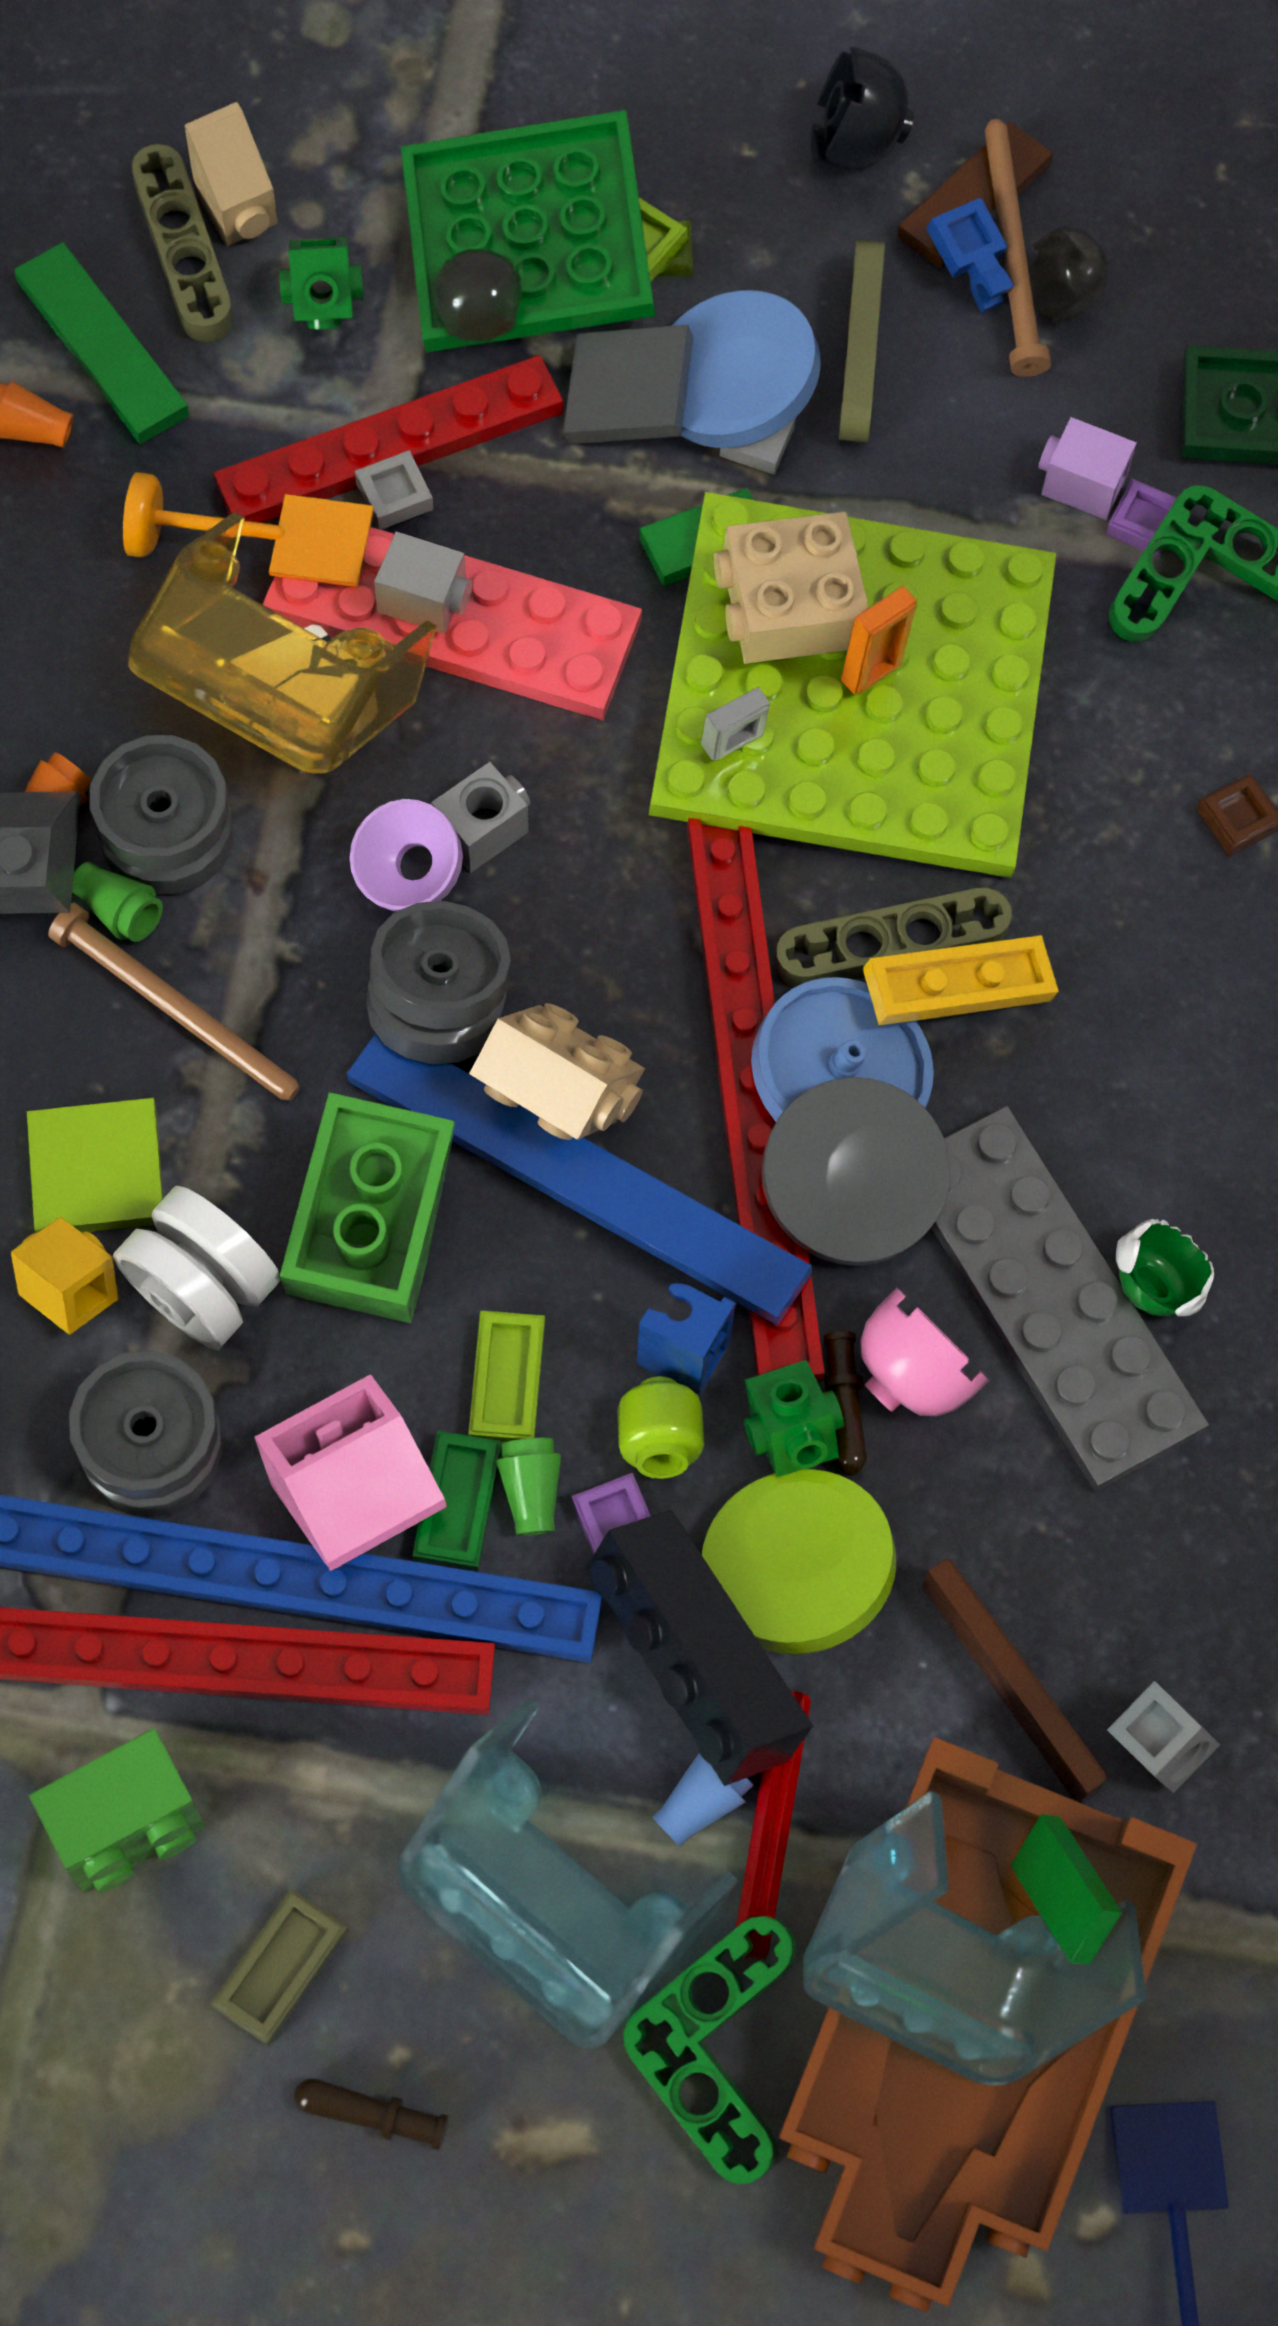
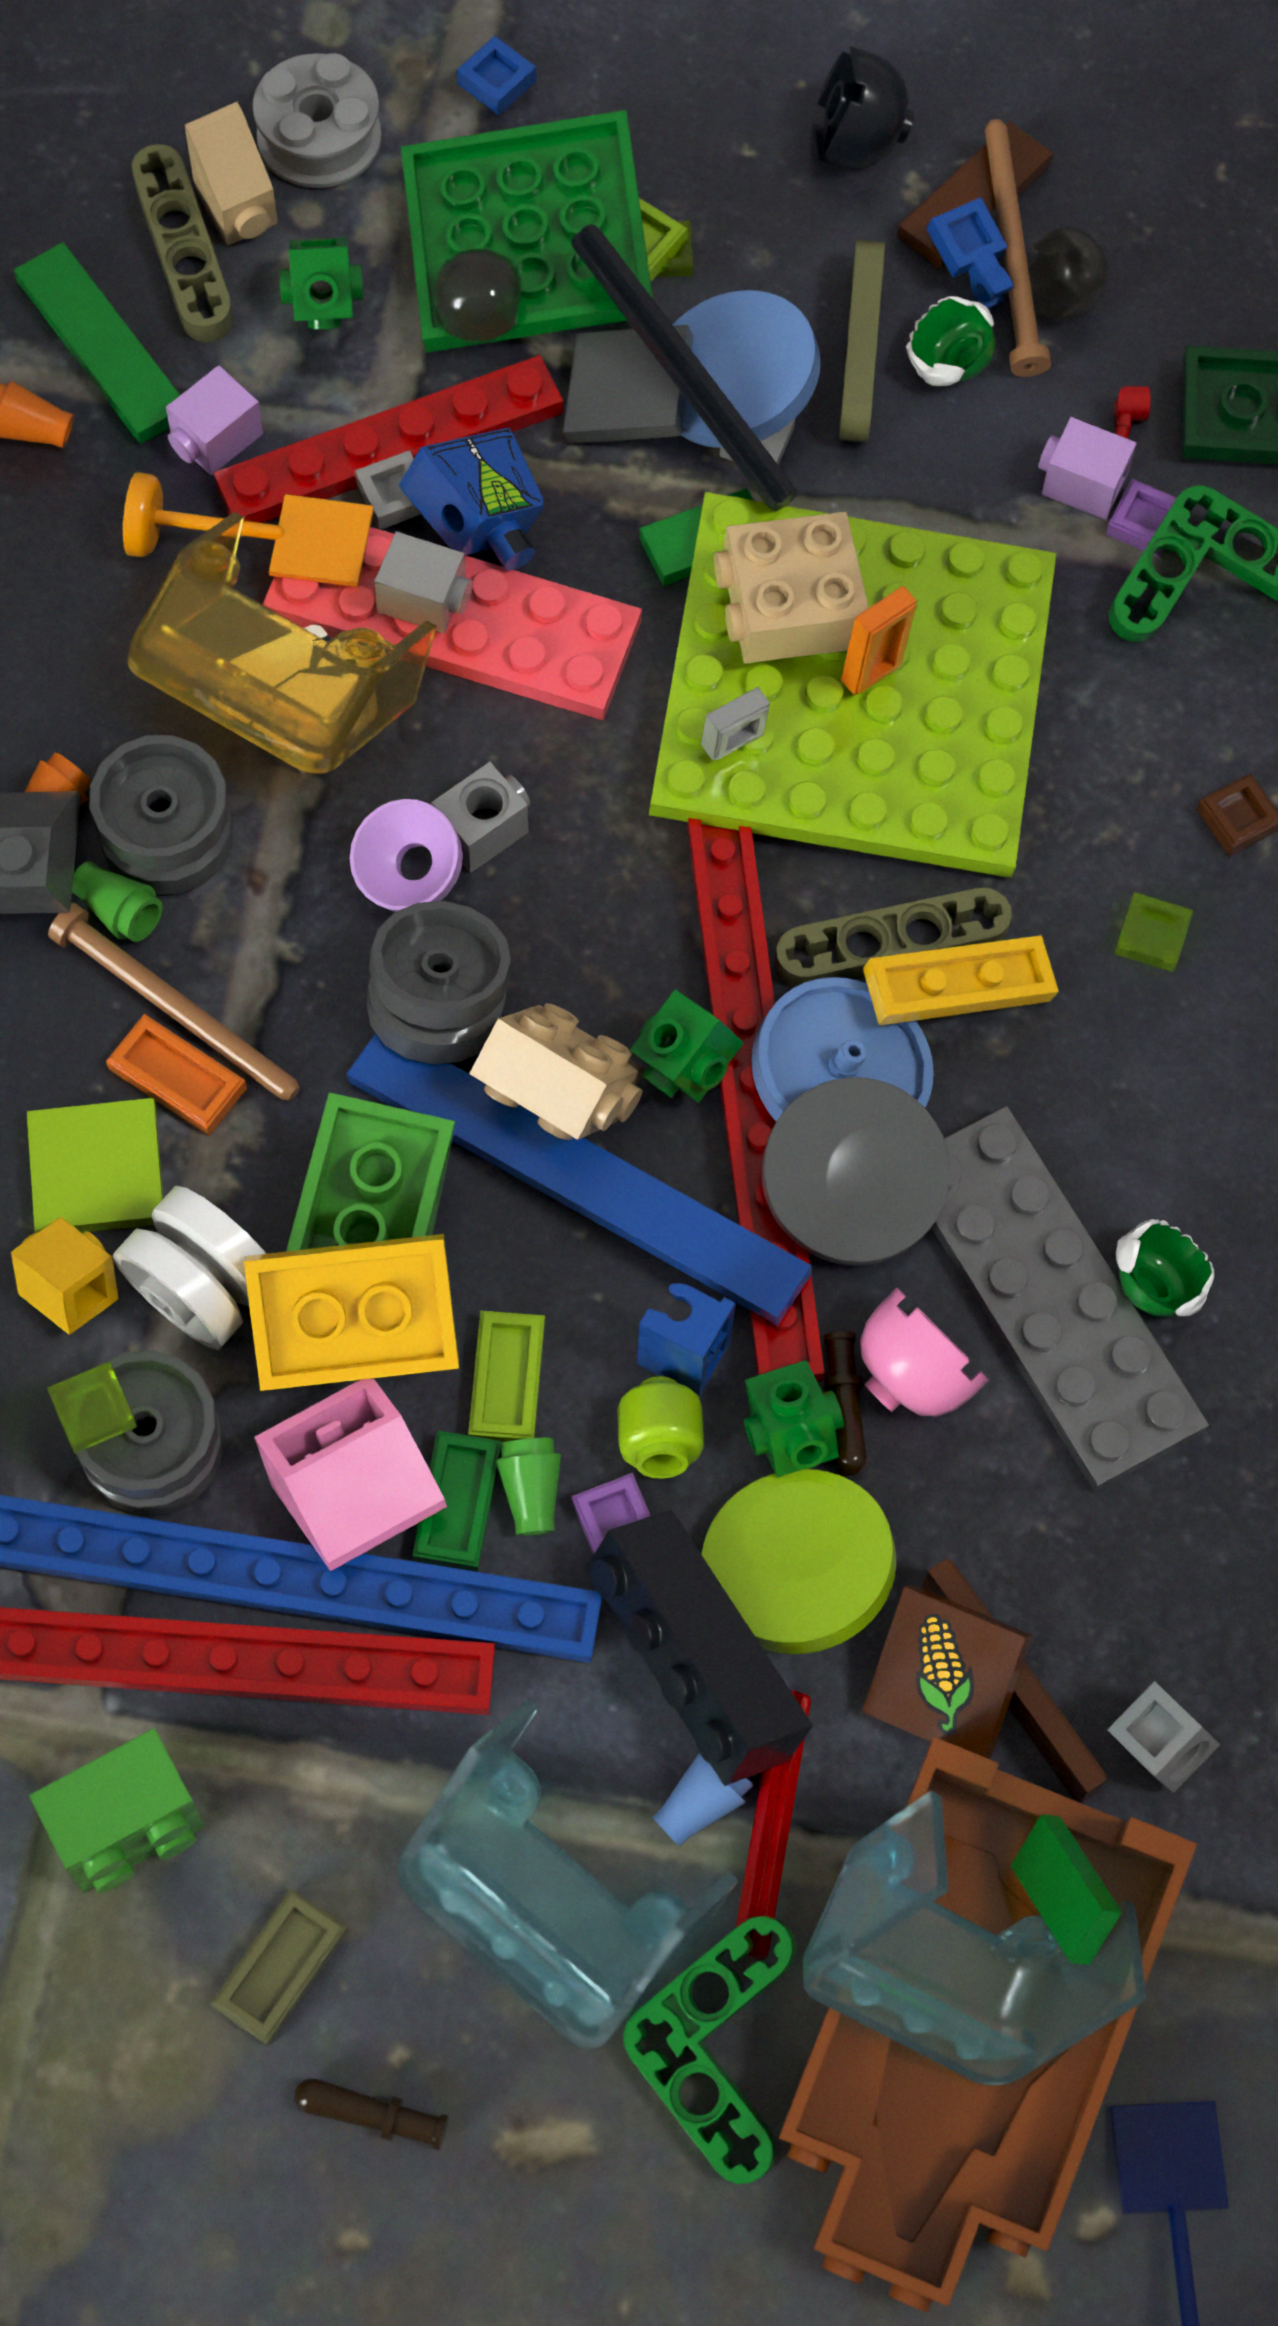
(92, 1407): none -> clear neon green tile
(176, 1074): none -> orange tile
(213, 421): none -> lavender brick
(317, 120): none -> light grey wheel
(351, 1312): none -> yellow plate
(477, 495): none -> blue torso
(496, 75): none -> blue plate
(684, 368): none -> black axle
(685, 1048): none -> green brick
(946, 1672): none -> reddish brown tile
(952, 341): none -> green hair
(1131, 405): none -> red hand
(1153, 932): none -> clear neon green tile

